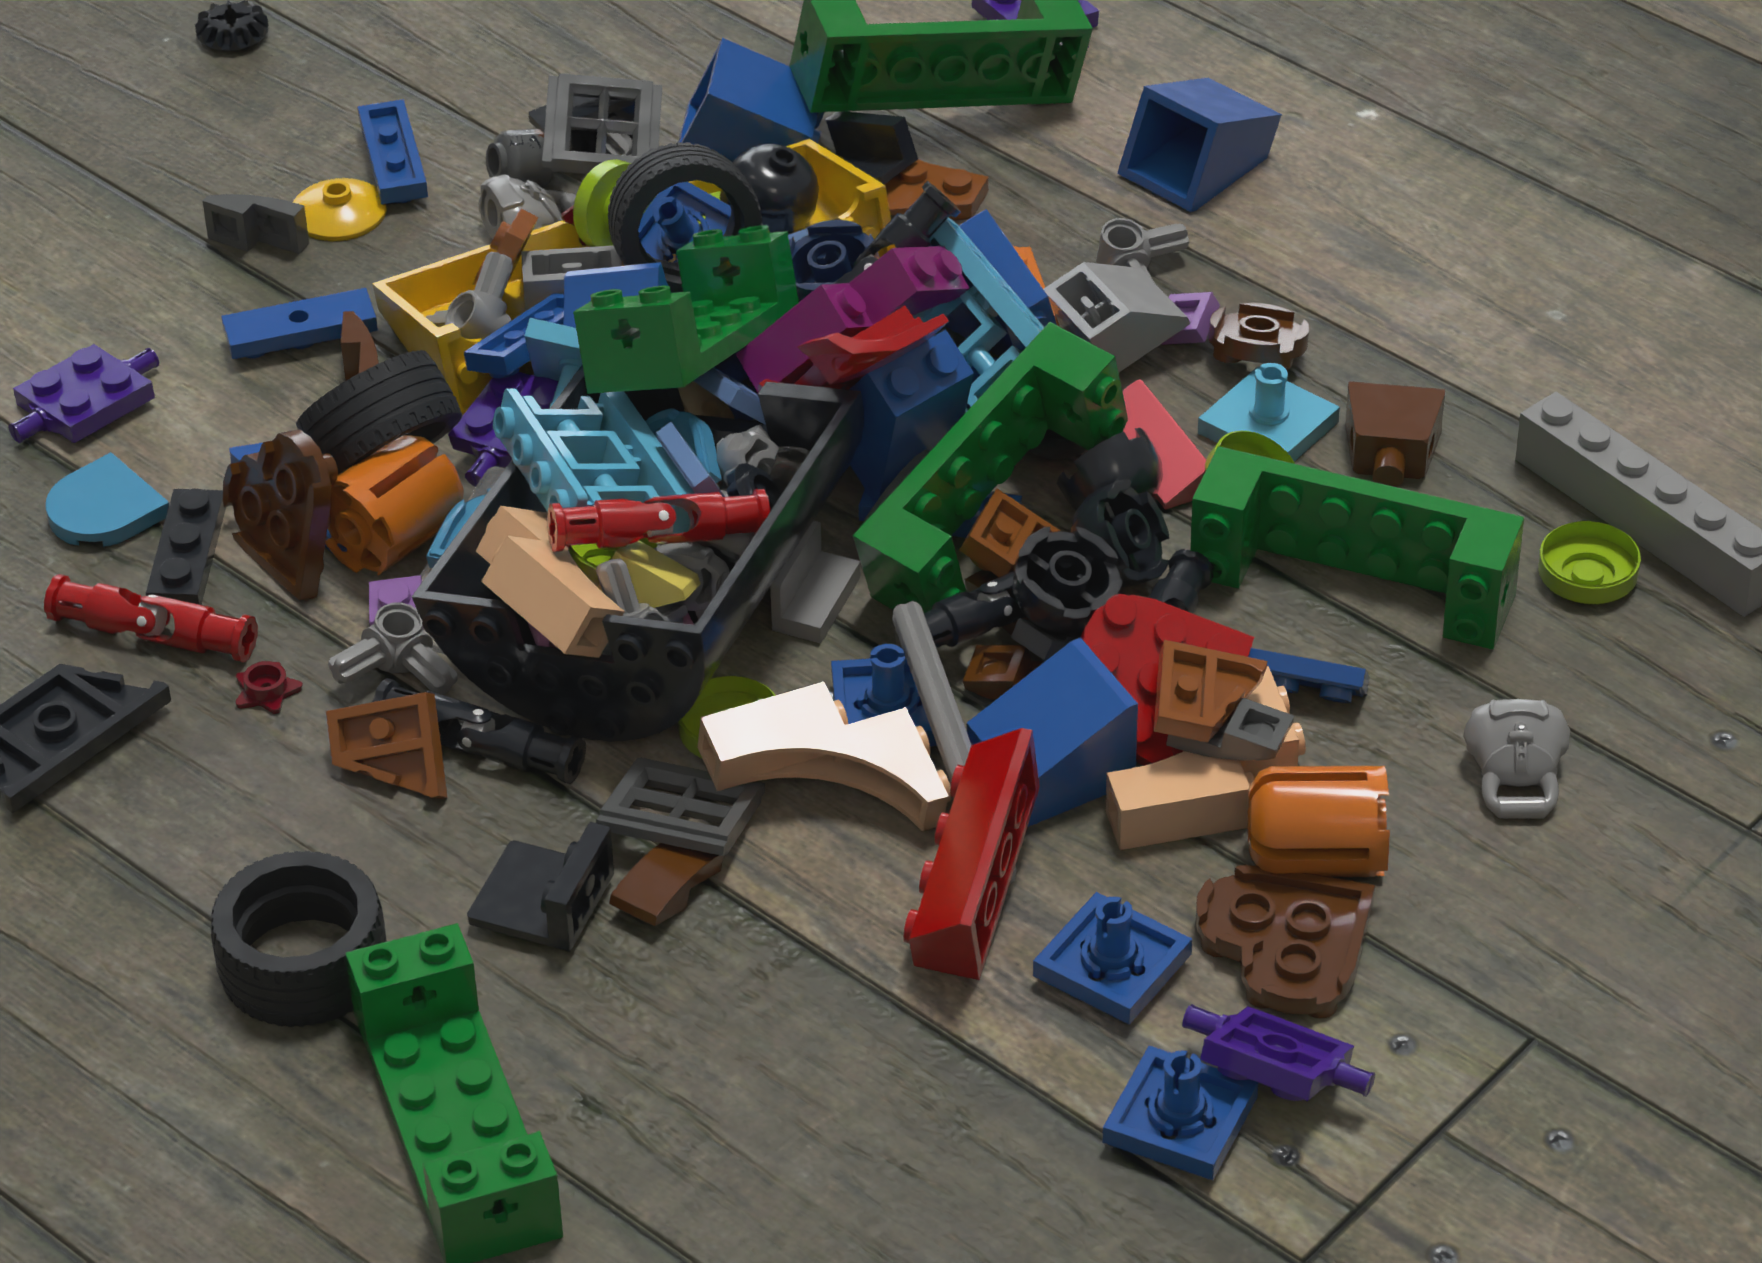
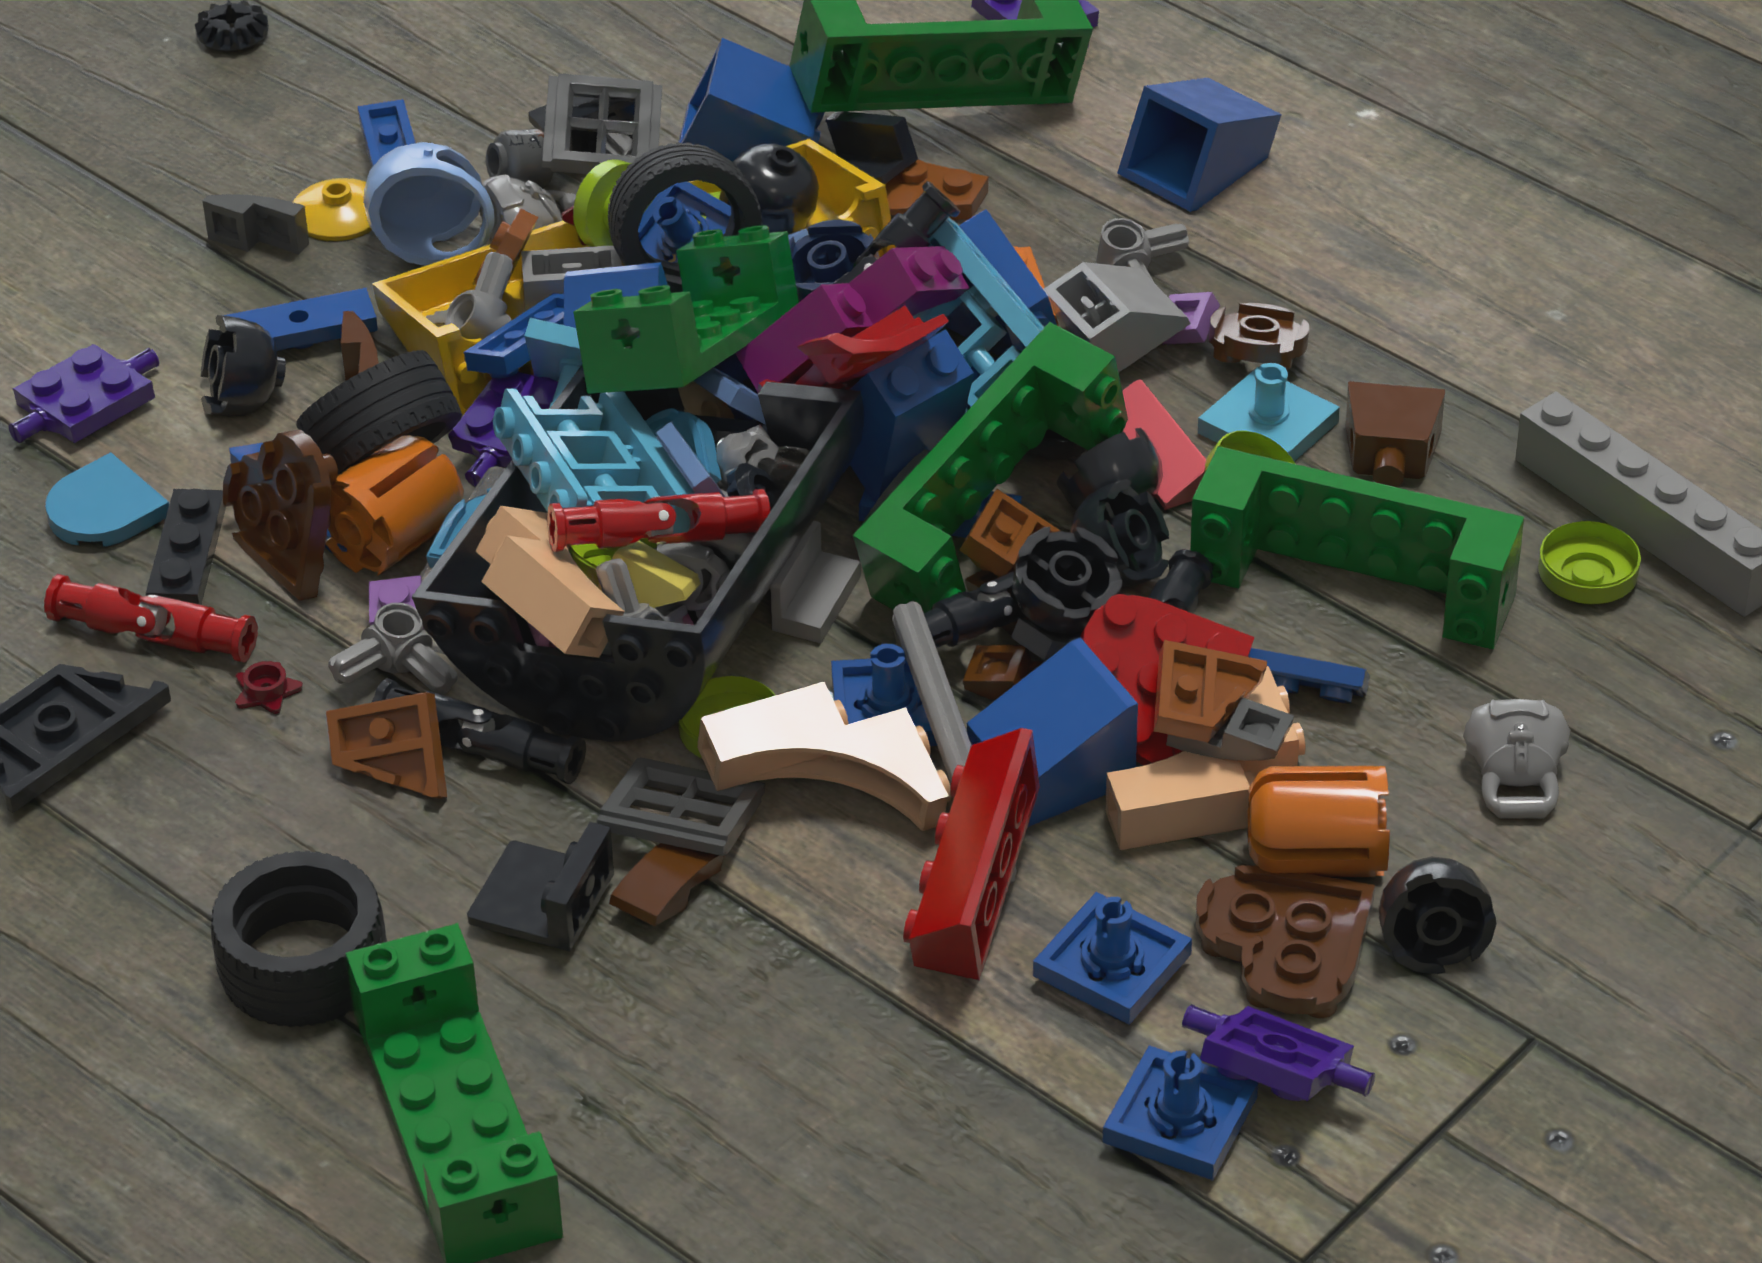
(240, 367): none -> black cylinder
(425, 197): none -> light blue piece
(1436, 914): none -> black cylinder

